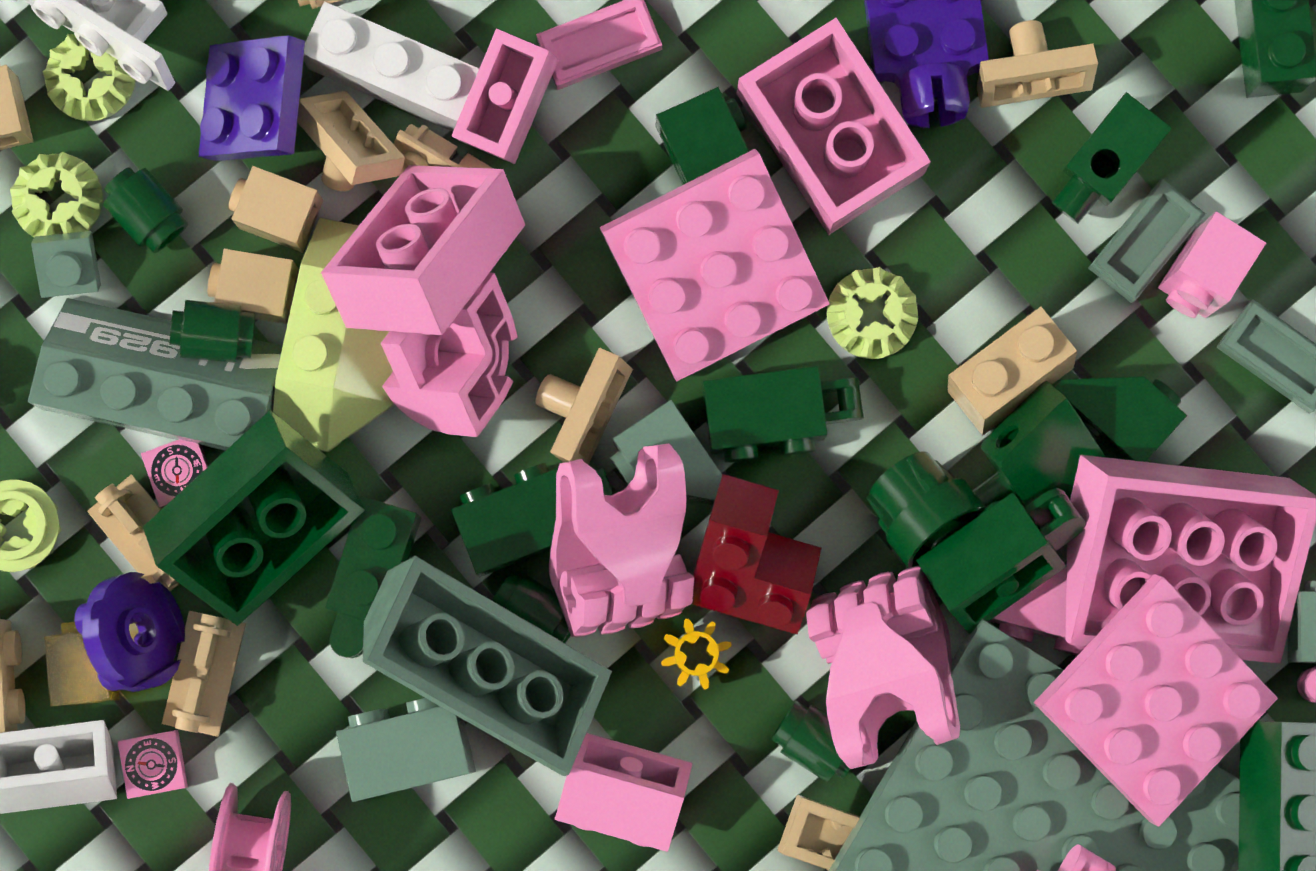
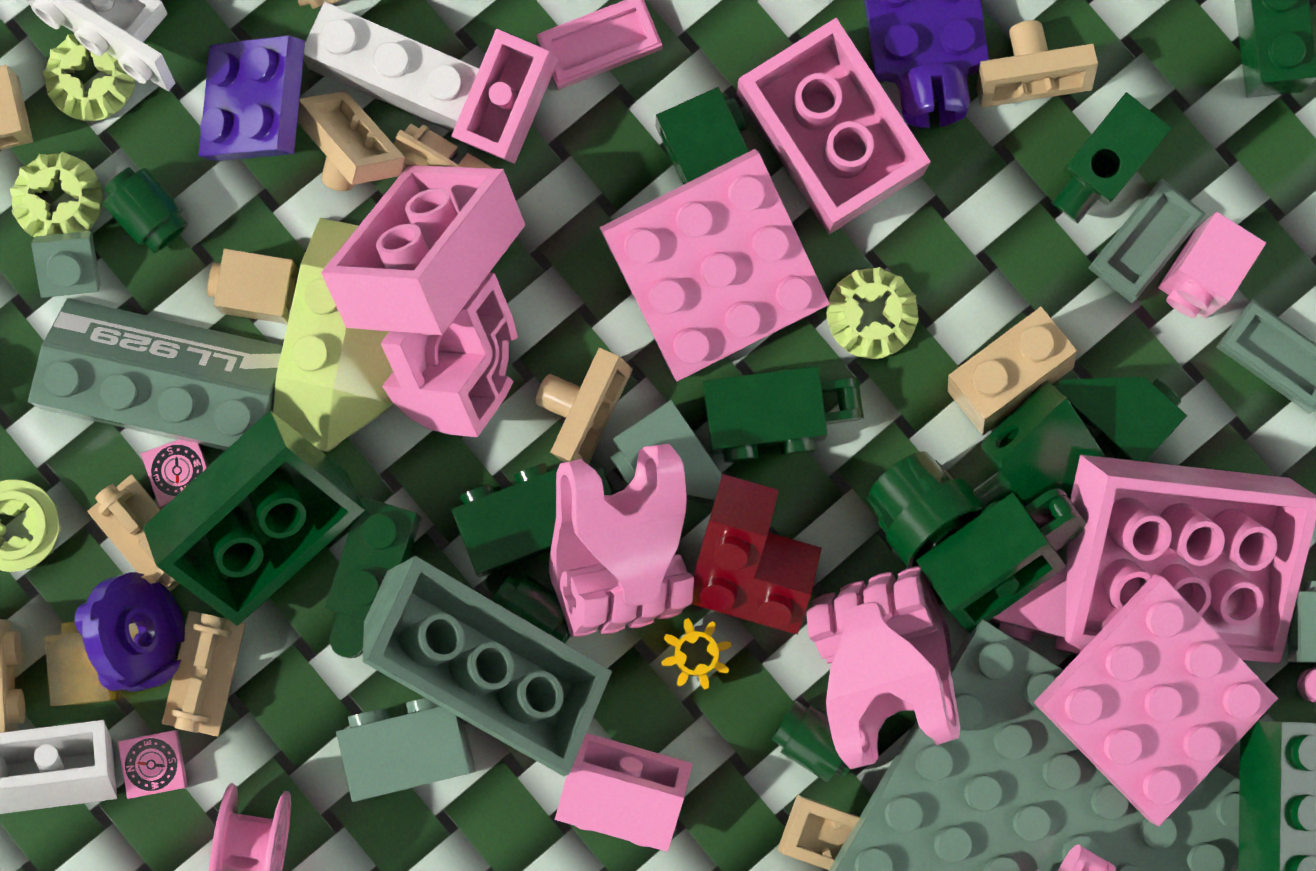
(212, 331): dark green brick -> none
(275, 208): tan brick -> none

